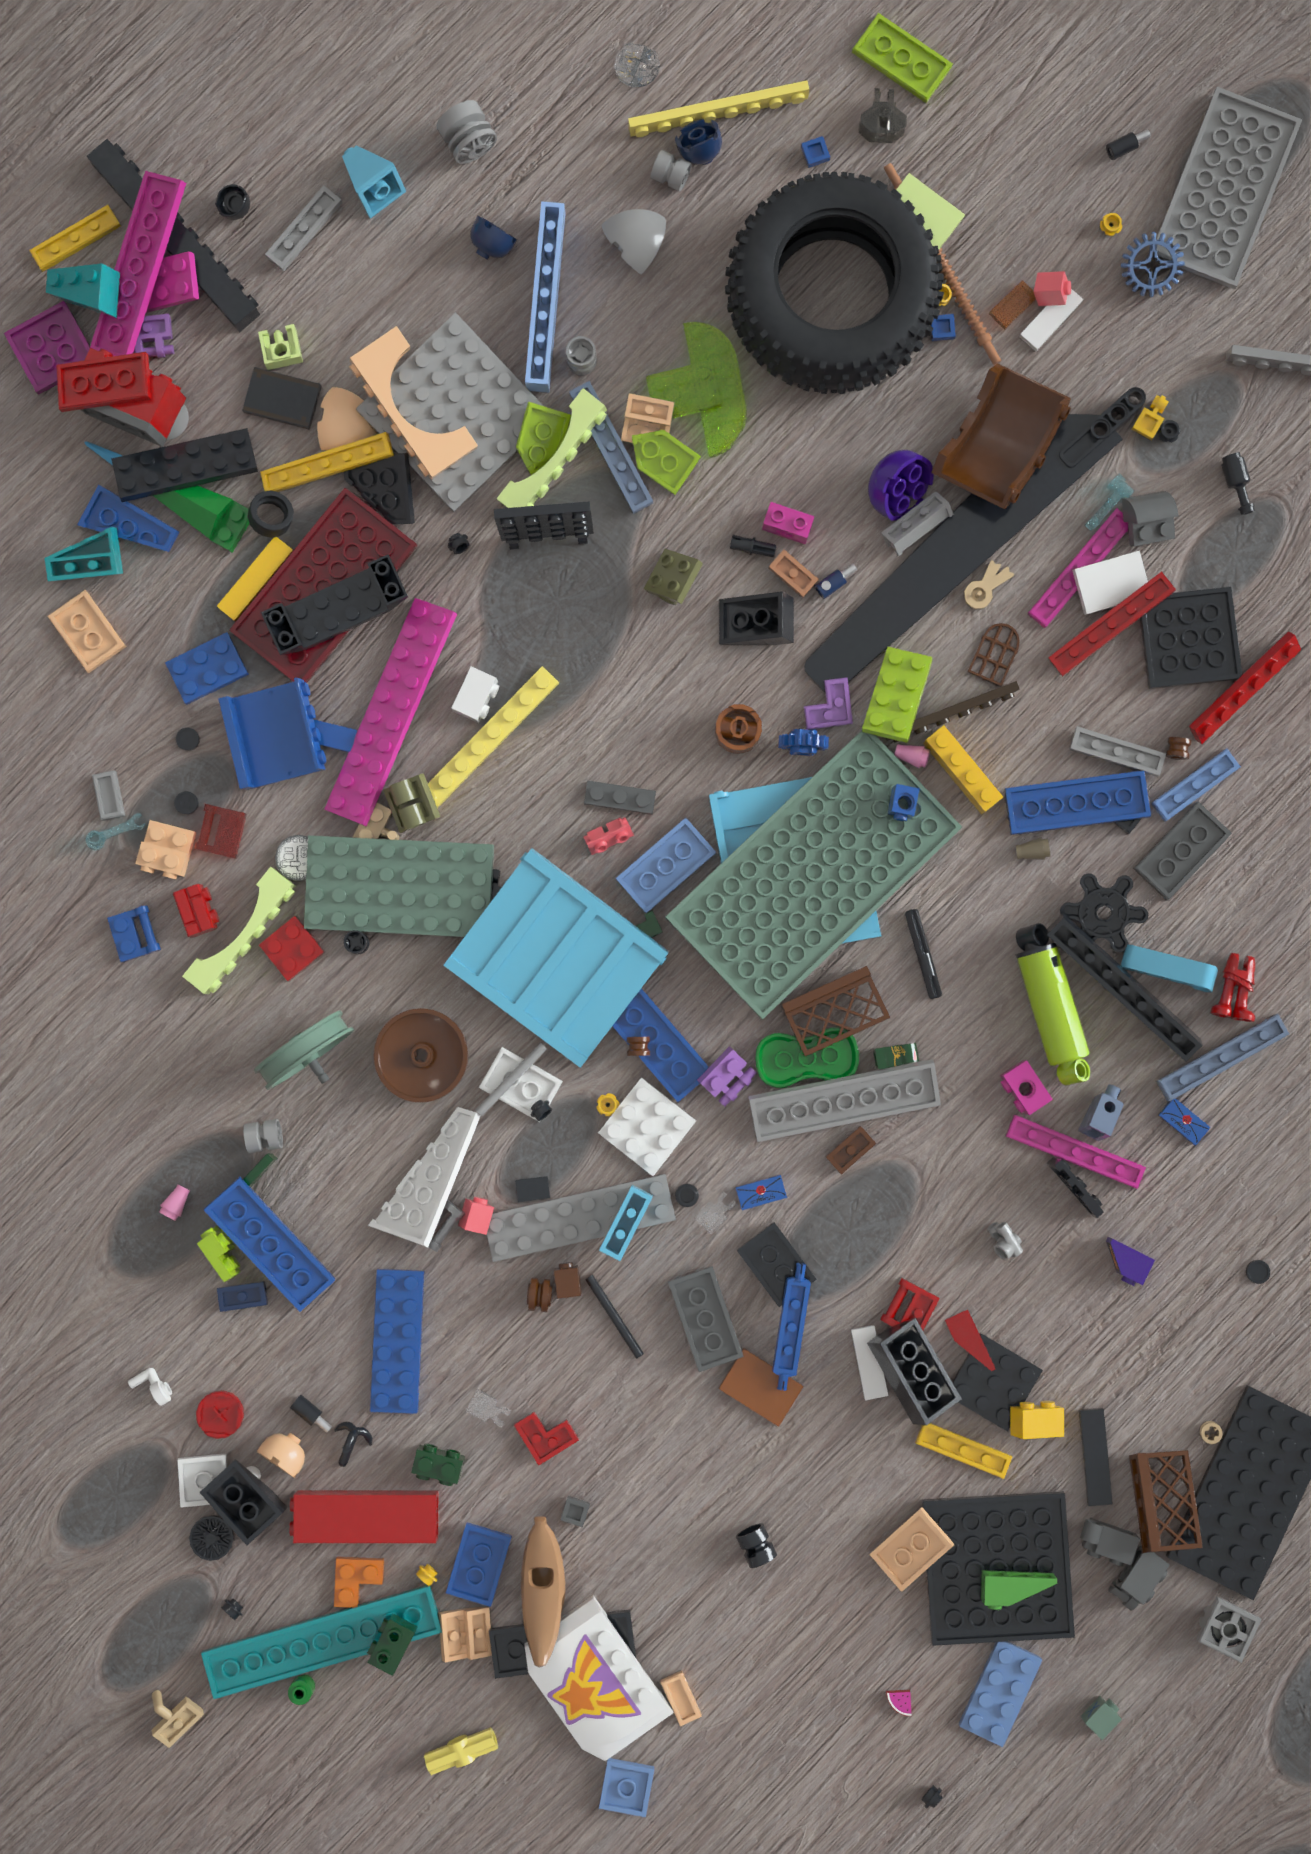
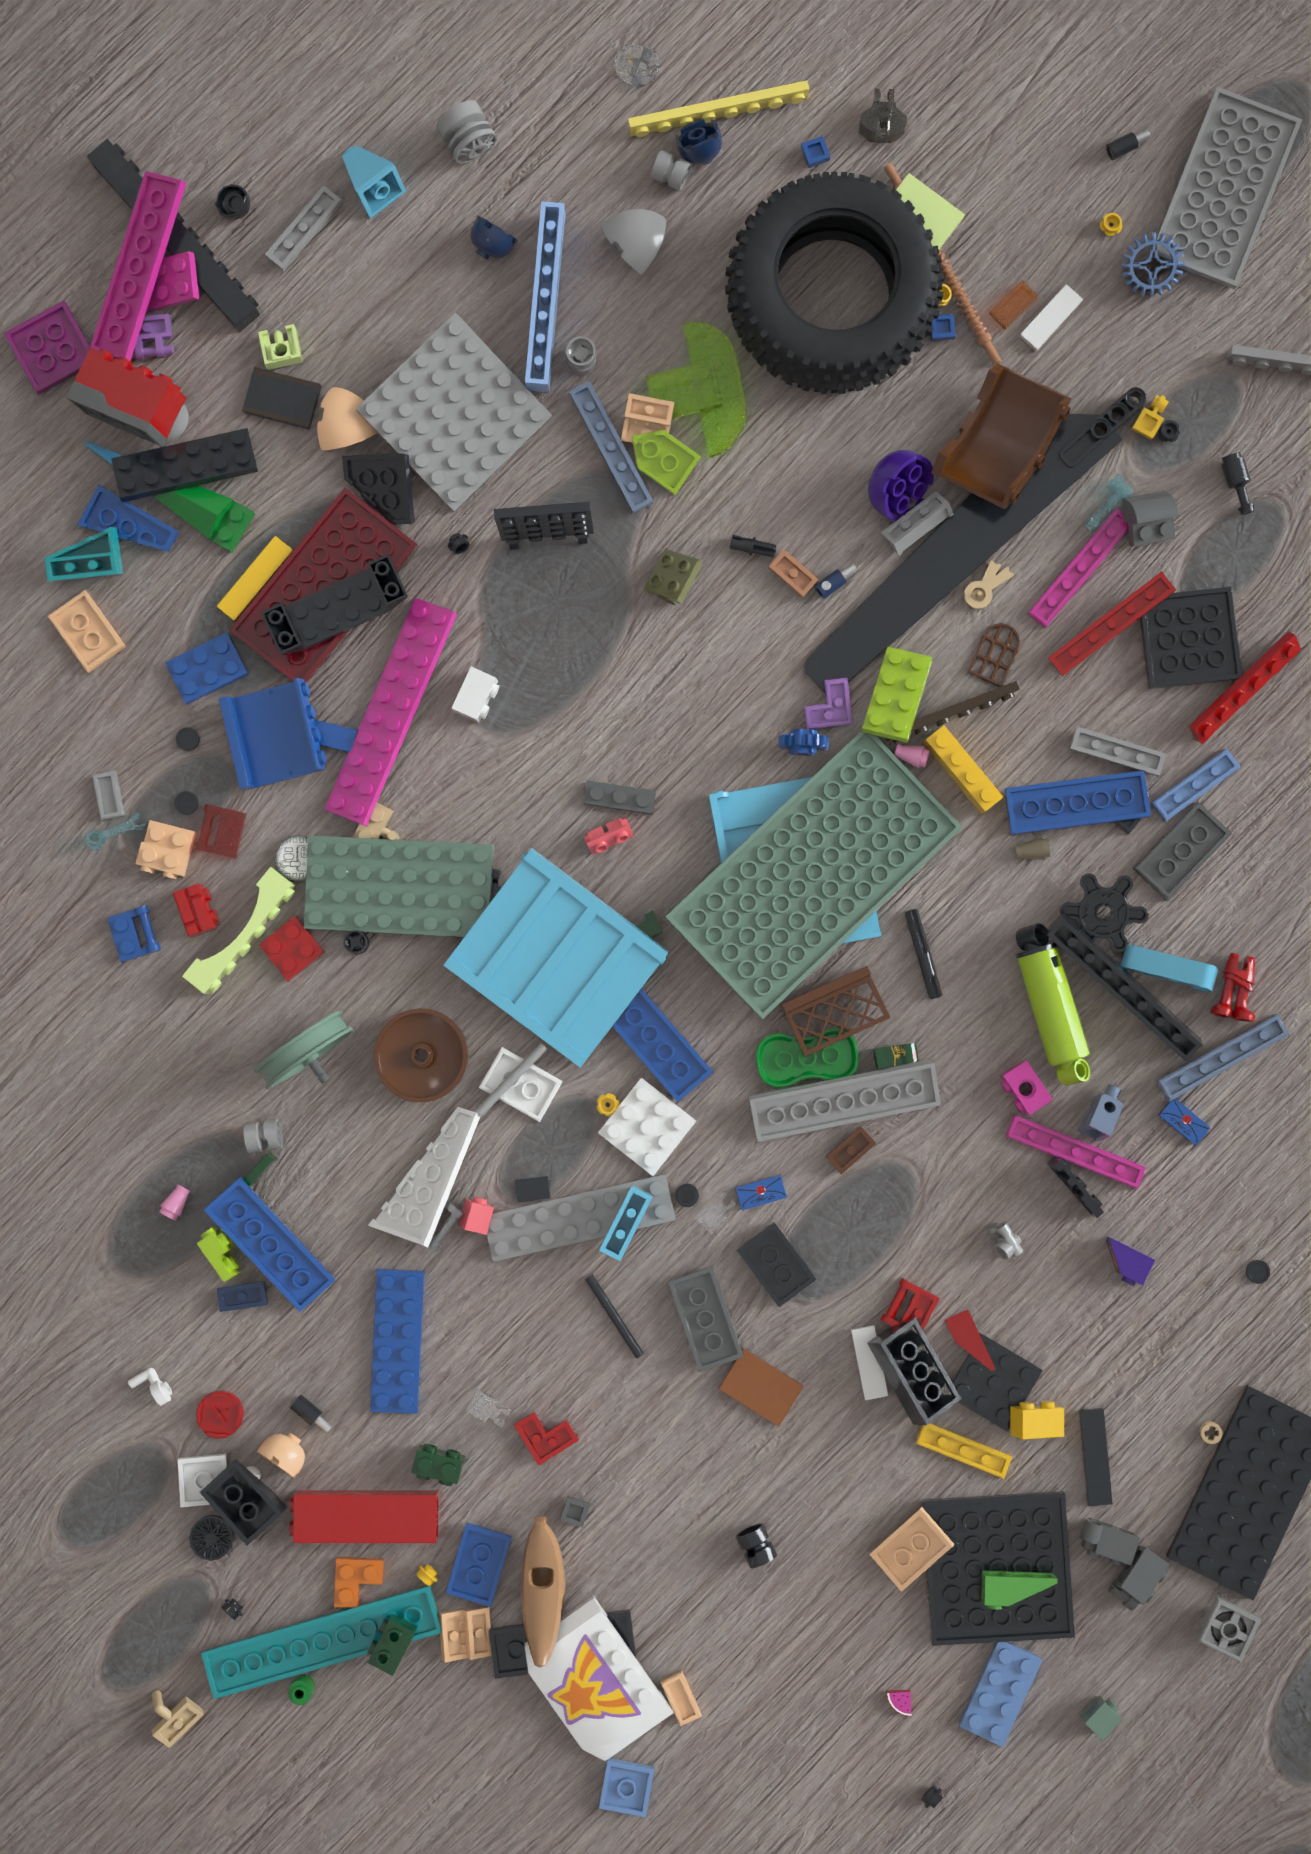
(75, 238): yellow tile -> none
(86, 286): teal wedge -> none
(103, 381): red tile -> none
(278, 500): black tyre -> none
(327, 463): yellow tile -> none
(349, 1444): black piece -> none
(411, 803): olive plate -> none
(432, 450): light nougat arch -> none
(461, 1751): light yellow piece -> none
(491, 735): light yellow plate -> none
(539, 1295): reddish brown wheel -> none
(540, 1110): black plate -> none
(541, 435): lime tile -> none
(567, 1280): reddish brown brick -> none
(586, 413): yellowish green arch -> none
(638, 1046): reddish brown wheel -> none
(666, 865): medium blue plate -> none
(722, 1072): medium lavender plate -> none
(738, 729): dark orange brick -> none
(757, 619): black slope -> none
(788, 523): dark pink brick -> none
(791, 1326): blue plate -> none
(902, 58): lime tile -> none
(910, 794): blue brick -> none
(1052, 288): coral brick -> none
(1109, 581): white tile -> none
(1147, 1508): reddish brown fence -> none
(1178, 748): reddish brown wheel -> none

